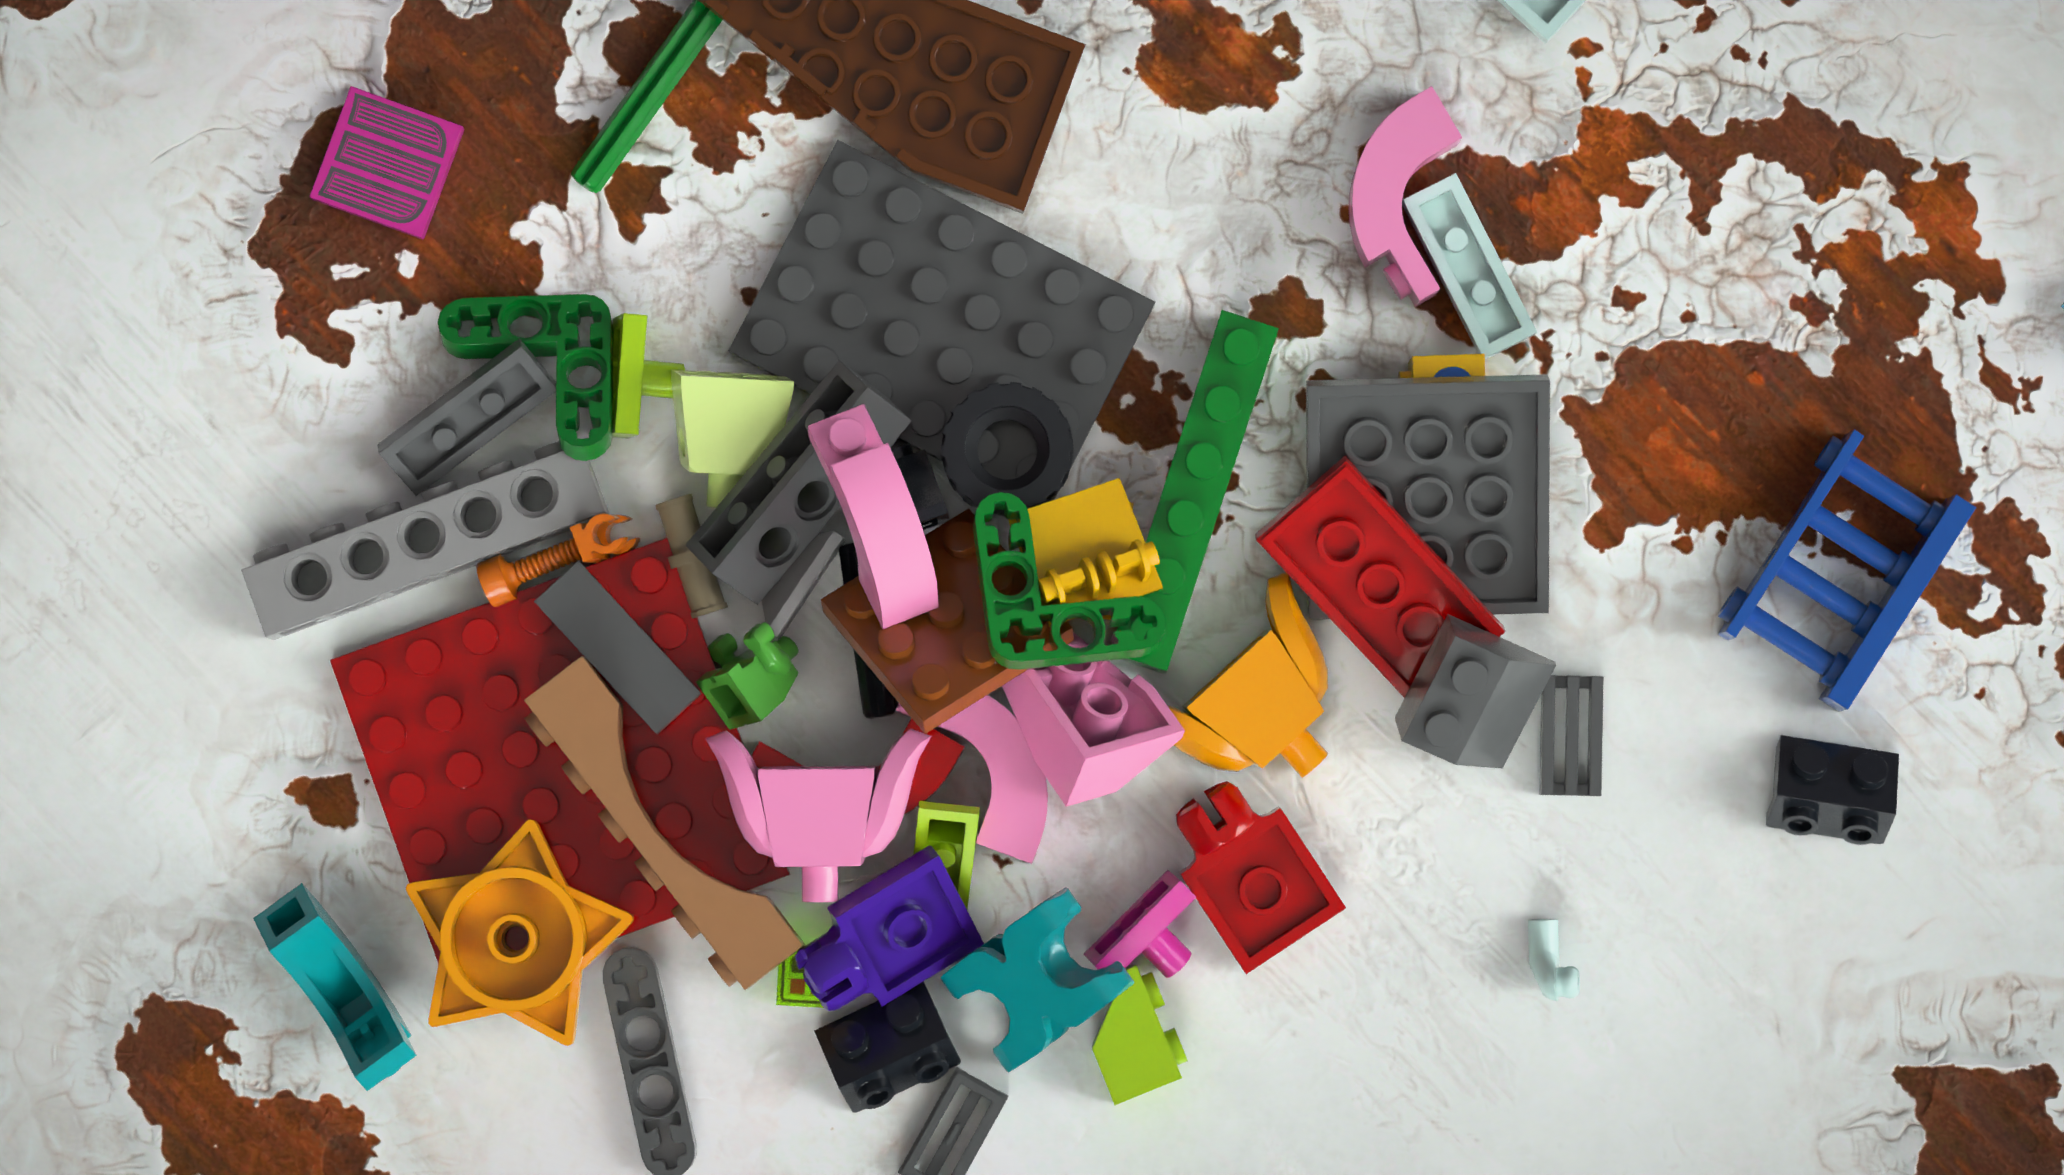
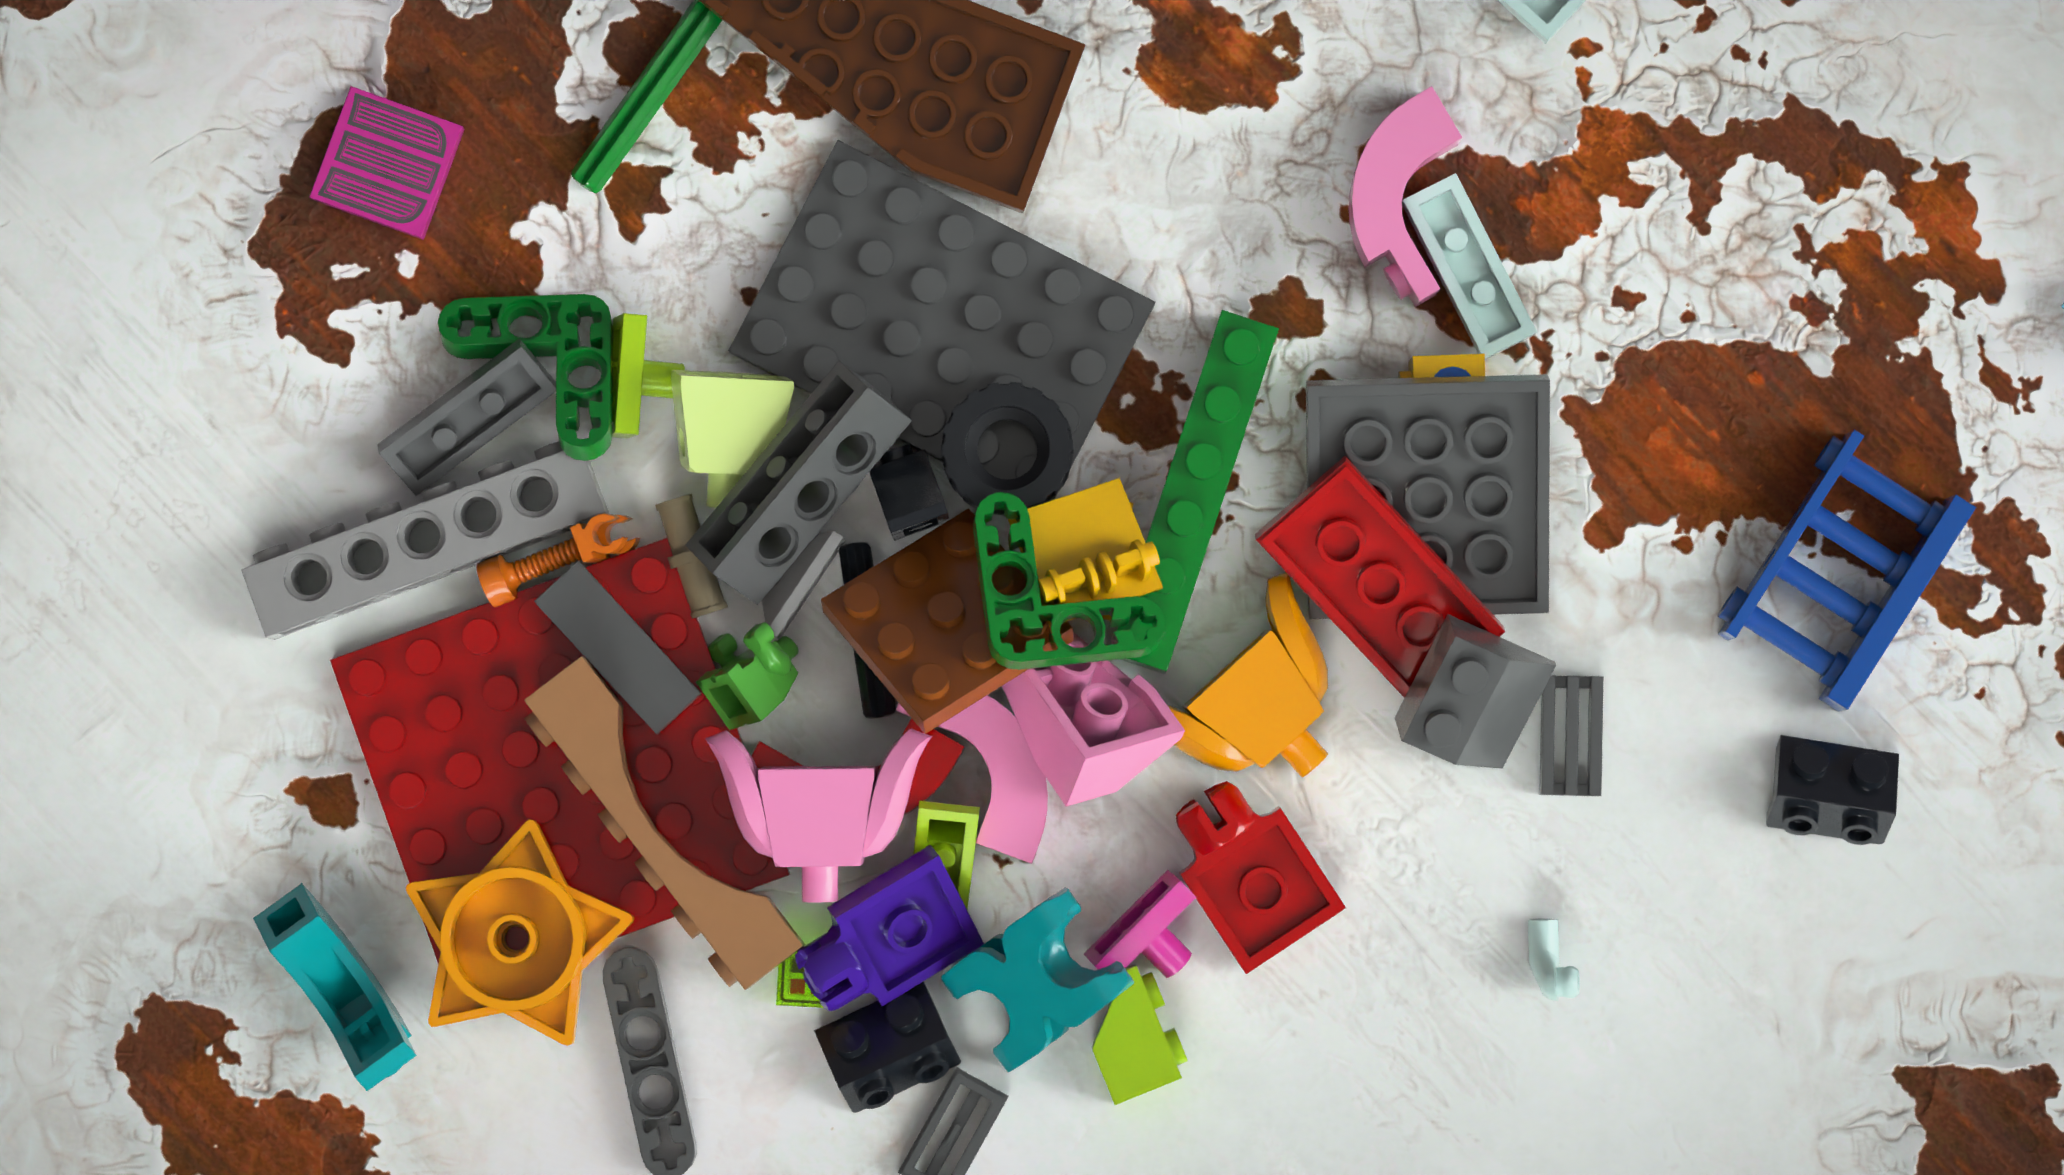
(880, 515): bright pink arch -> none

